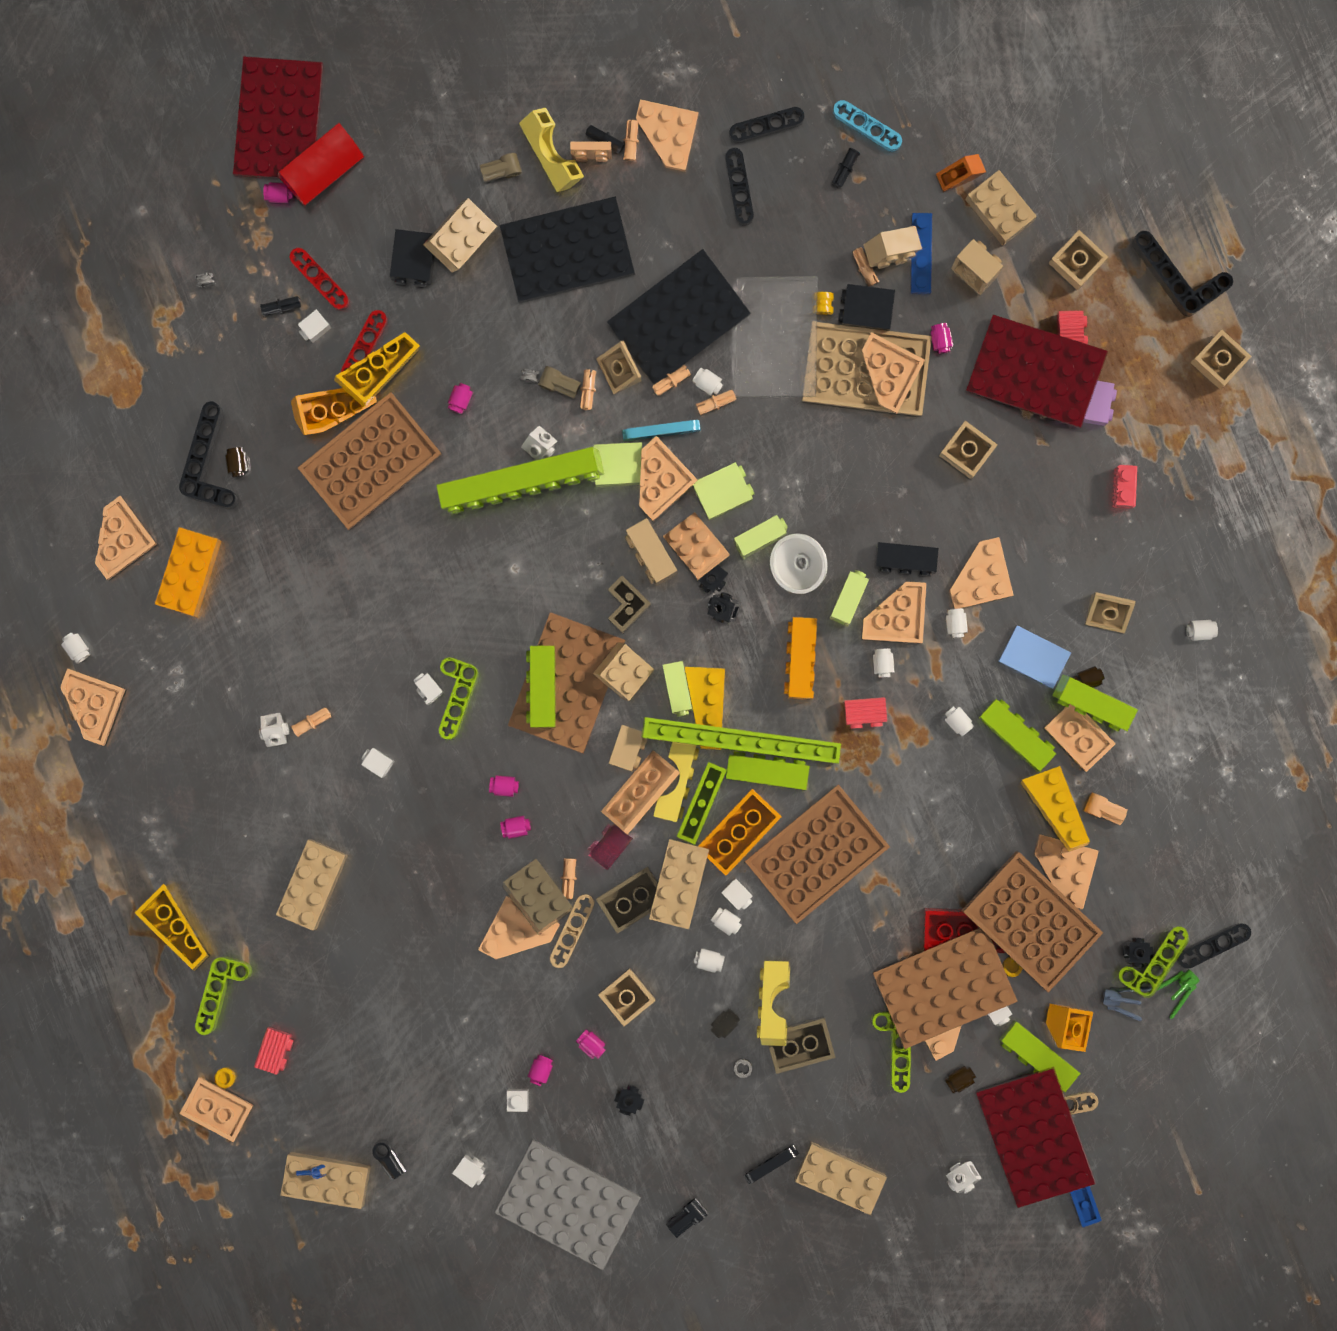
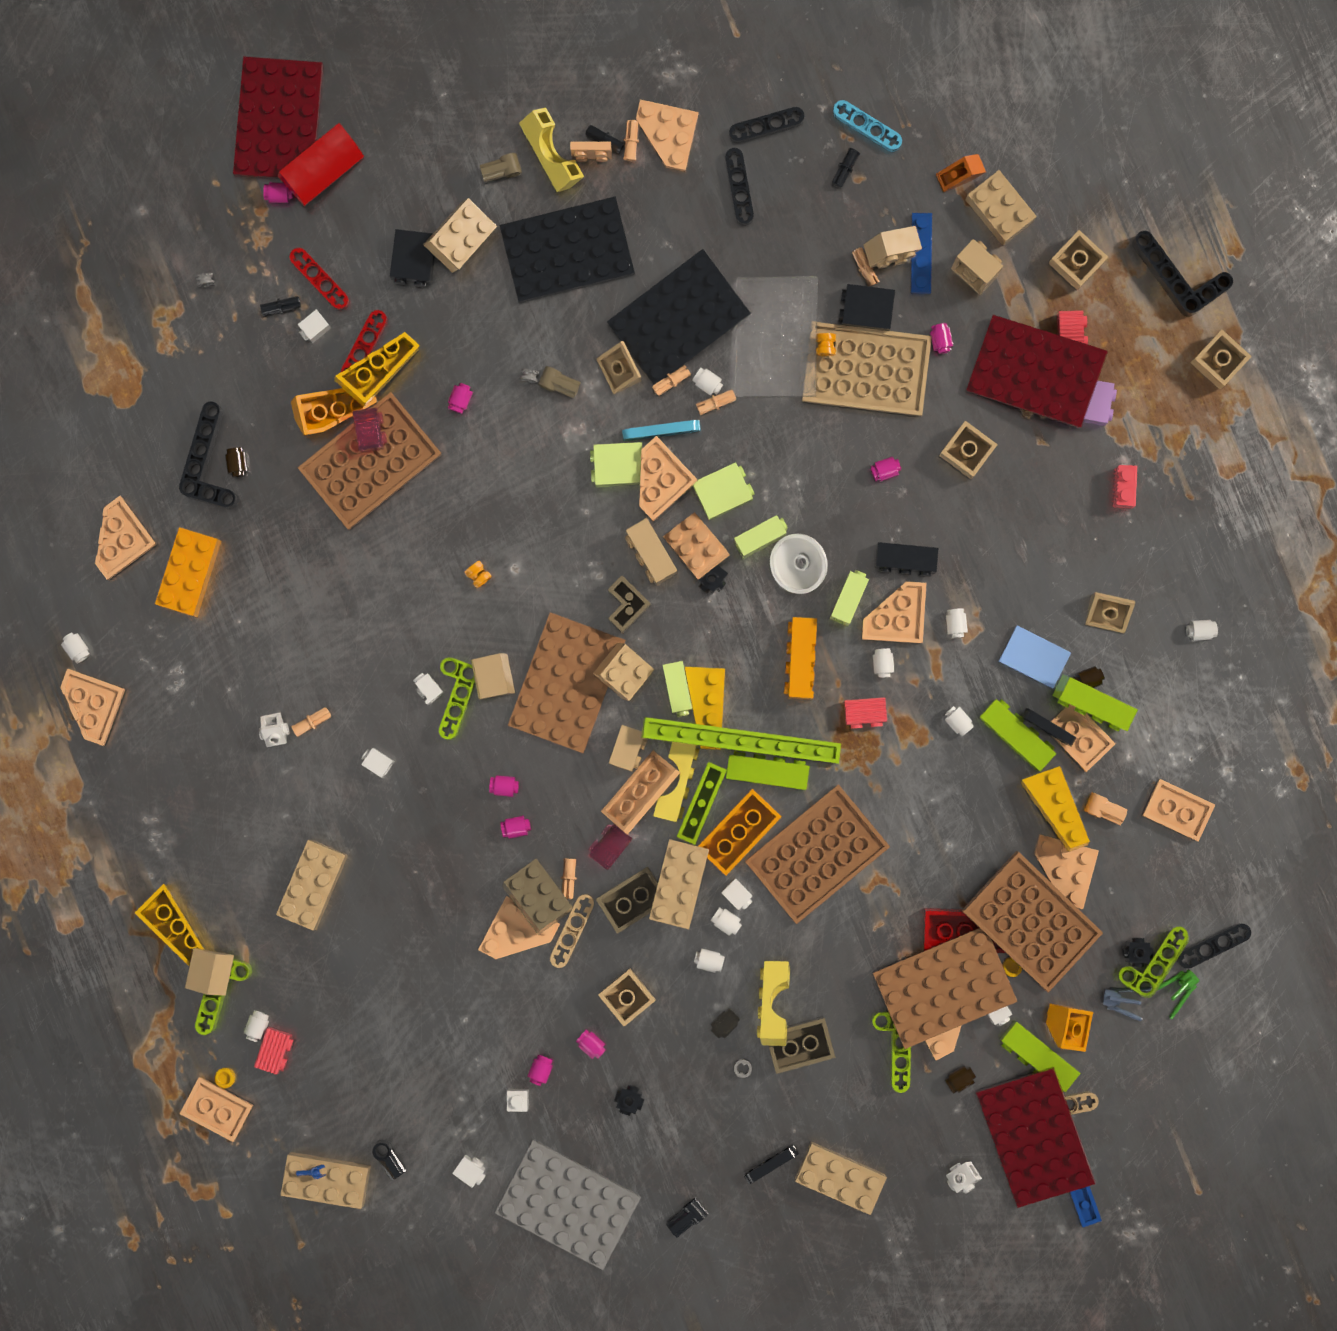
(209, 972): none -> tan slope
(256, 1026): none -> white brick
(368, 429): none -> clear pink brick
(475, 570): none -> light orange wheel
(493, 676): none -> tan slope
(520, 479): lime brick -> none
(539, 444): white brick -> none
(542, 687): lime brick -> none
(587, 389): light nougat axle -> none
(723, 607): black brick -> none
(824, 303): yellow wheel -> none
(825, 345): none -> light orange wheel
(885, 469): none -> dark pink brick
(890, 371): light nougat plate -> none
(983, 577): light nougat plate -> none
(1048, 727): none -> black beam
(1178, 810): none -> light nougat plate

